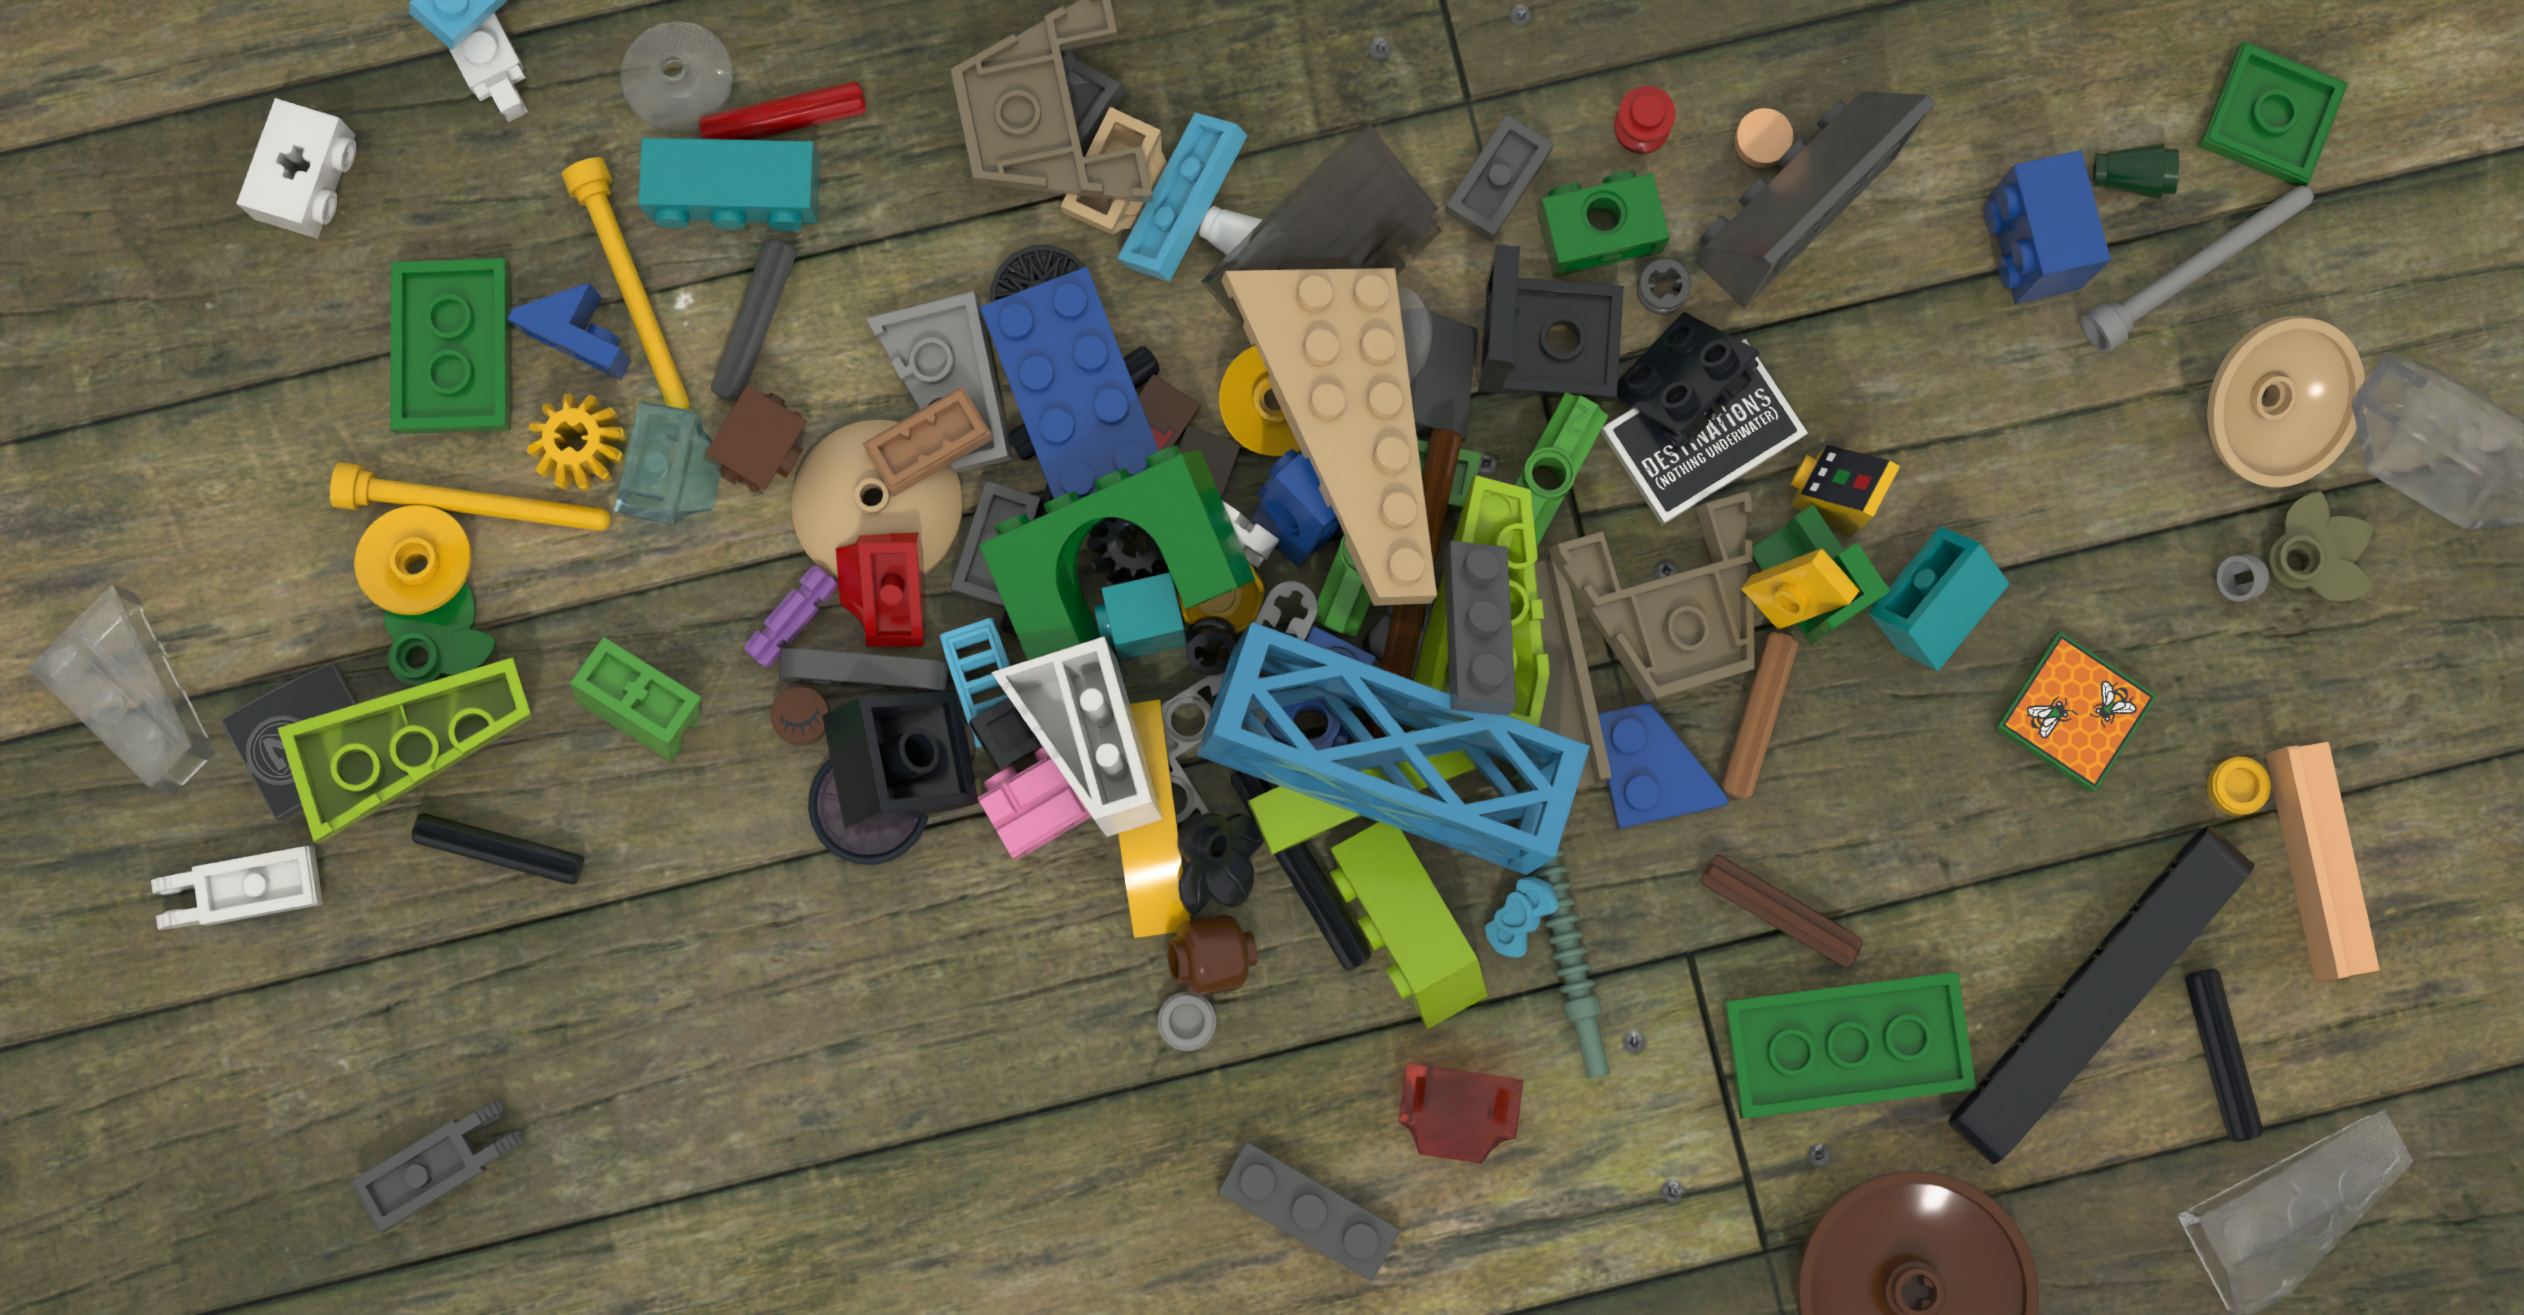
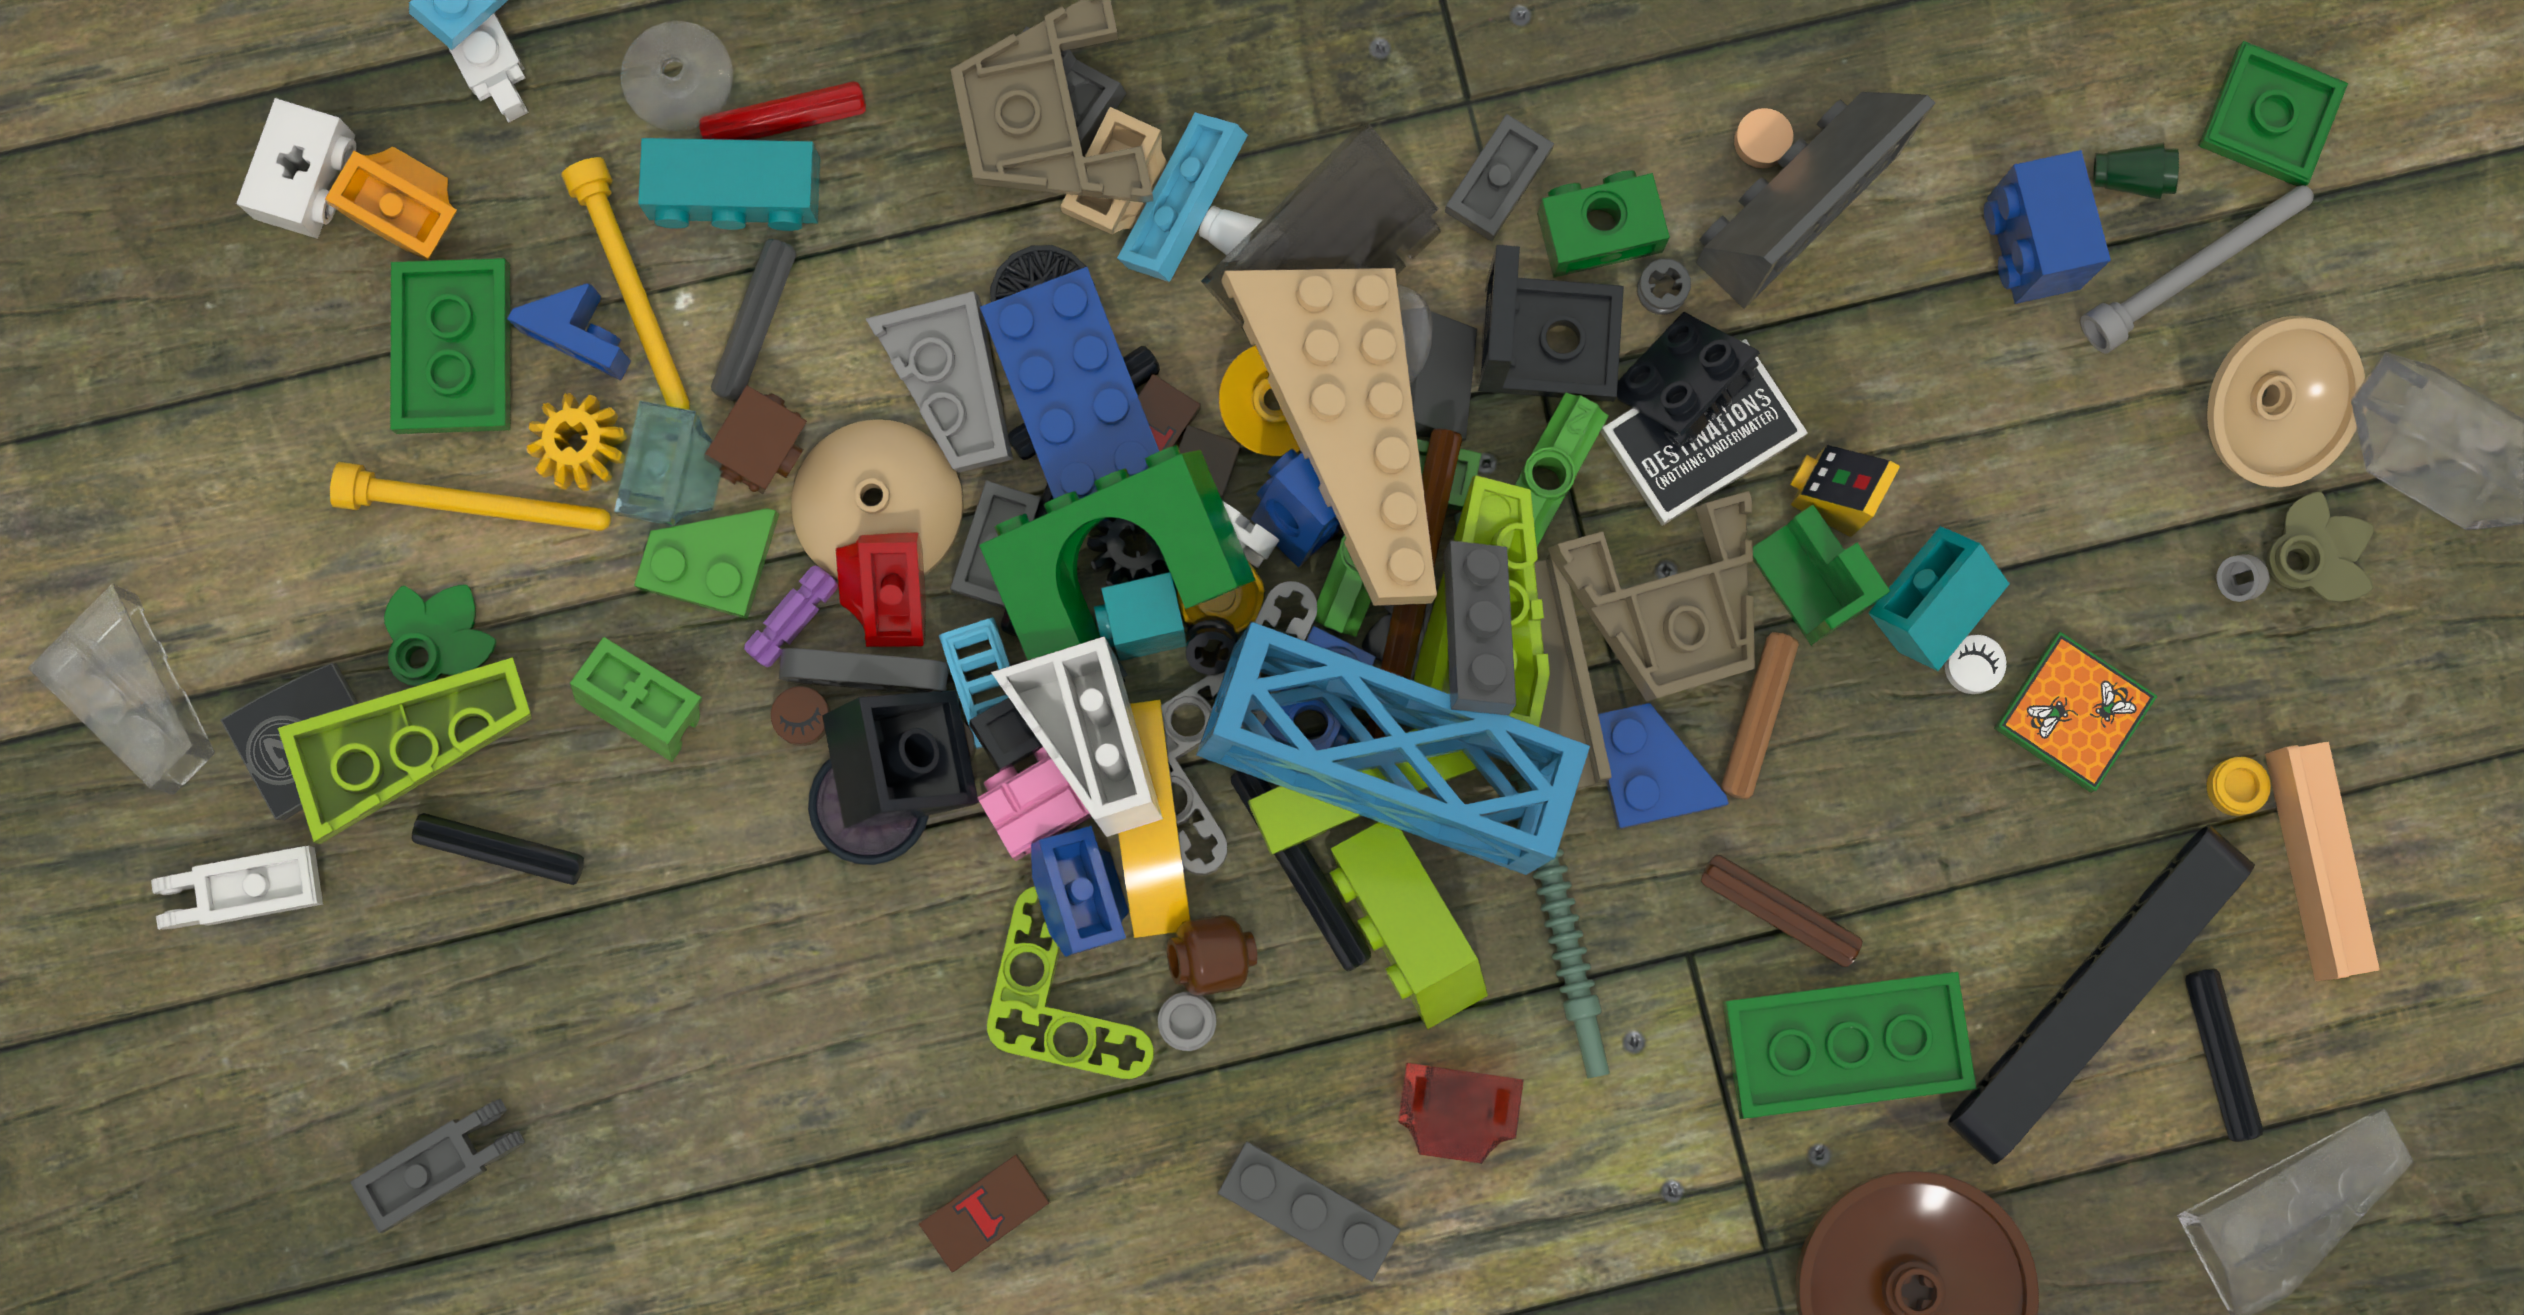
(395, 199): none -> light orange slope
(402, 539): yellow dish -> none
(709, 561): none -> bright green wing
(927, 441): medium nougat plate -> none
(984, 1213): none -> reddish brown tile
(1034, 1001): none -> lime beam
(1078, 891): none -> blue slope
(1217, 860): black plate -> none
(1521, 916): medium azure piece -> none
(1644, 119): red wheel -> none
(1800, 589): yellow plate -> none
(1976, 665): none -> white tile

